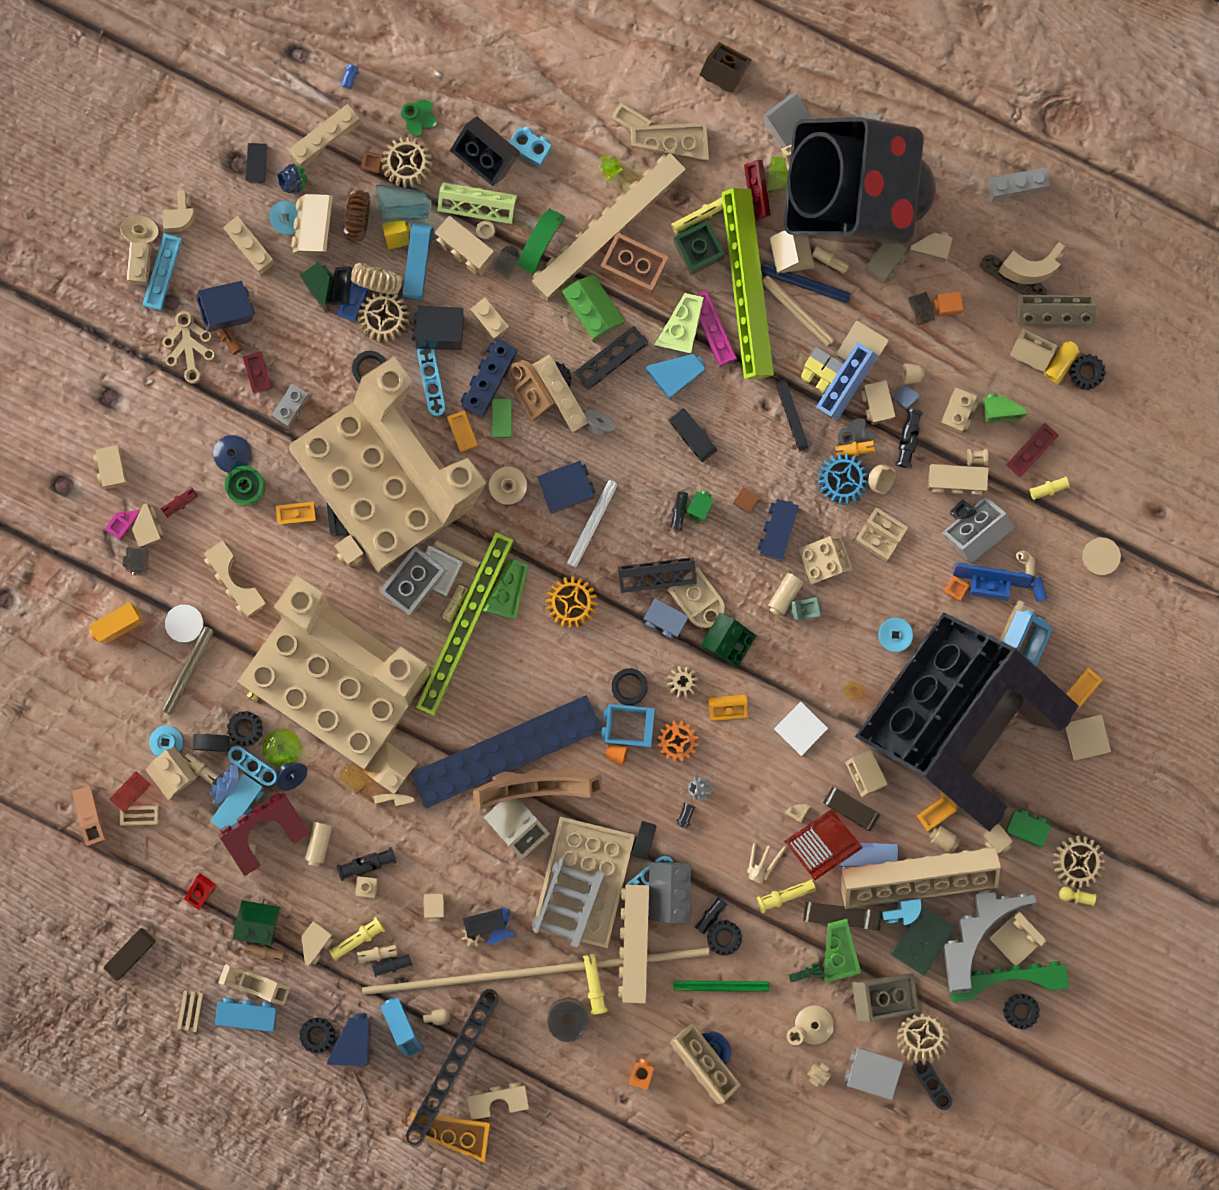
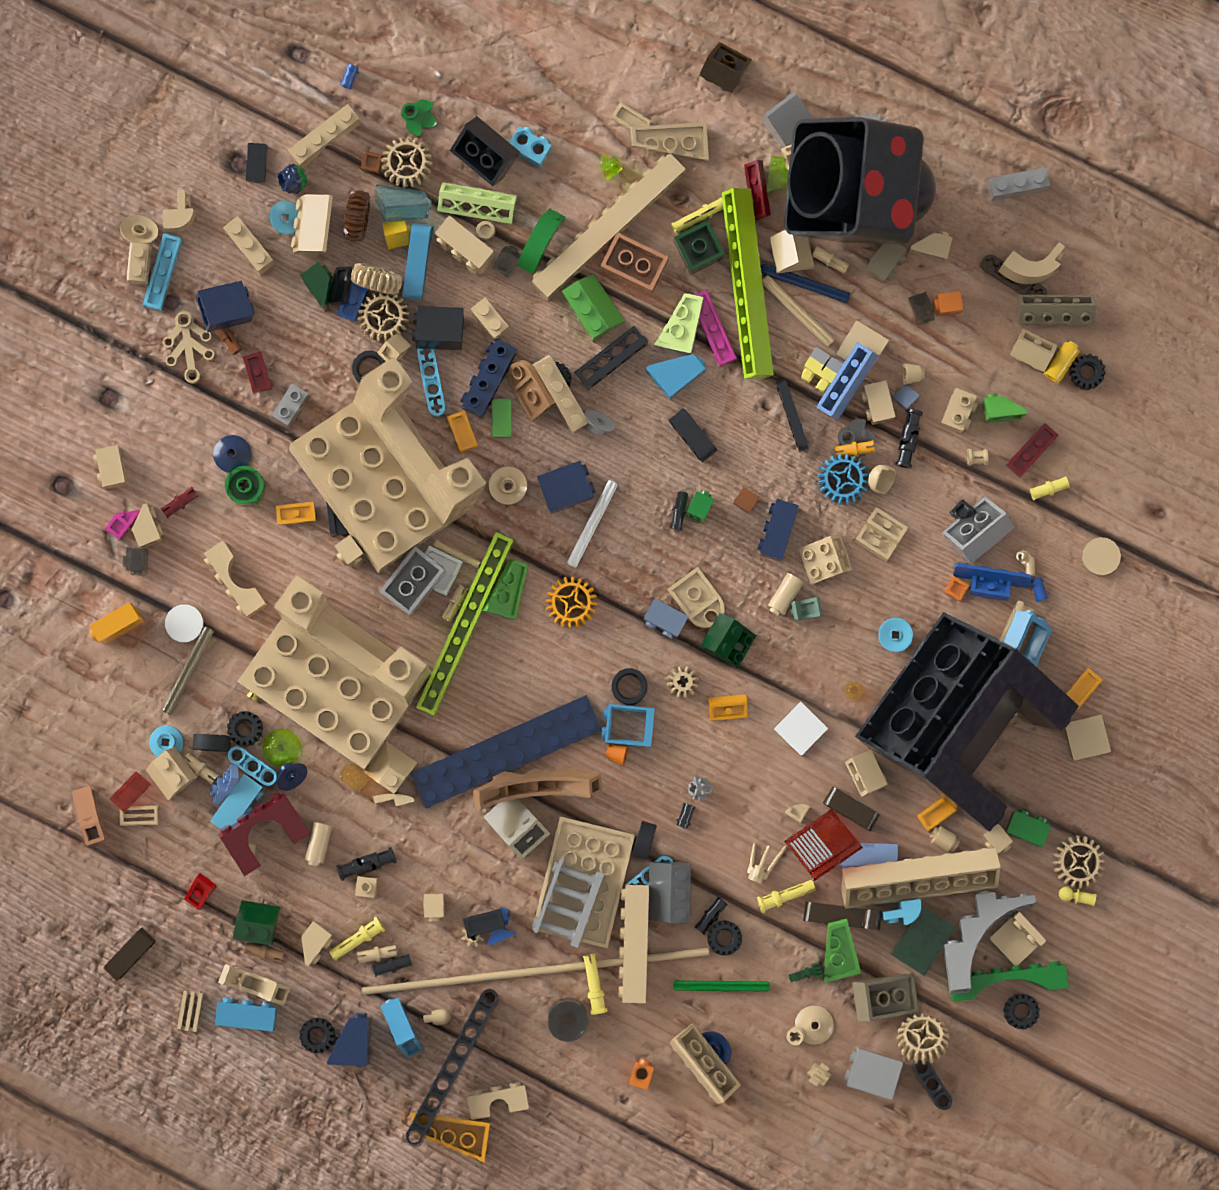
(394, 347): none -> tan brick
(657, 567): black fence -> none
(679, 750): orange gear -> none
(957, 479): tan brick -> none

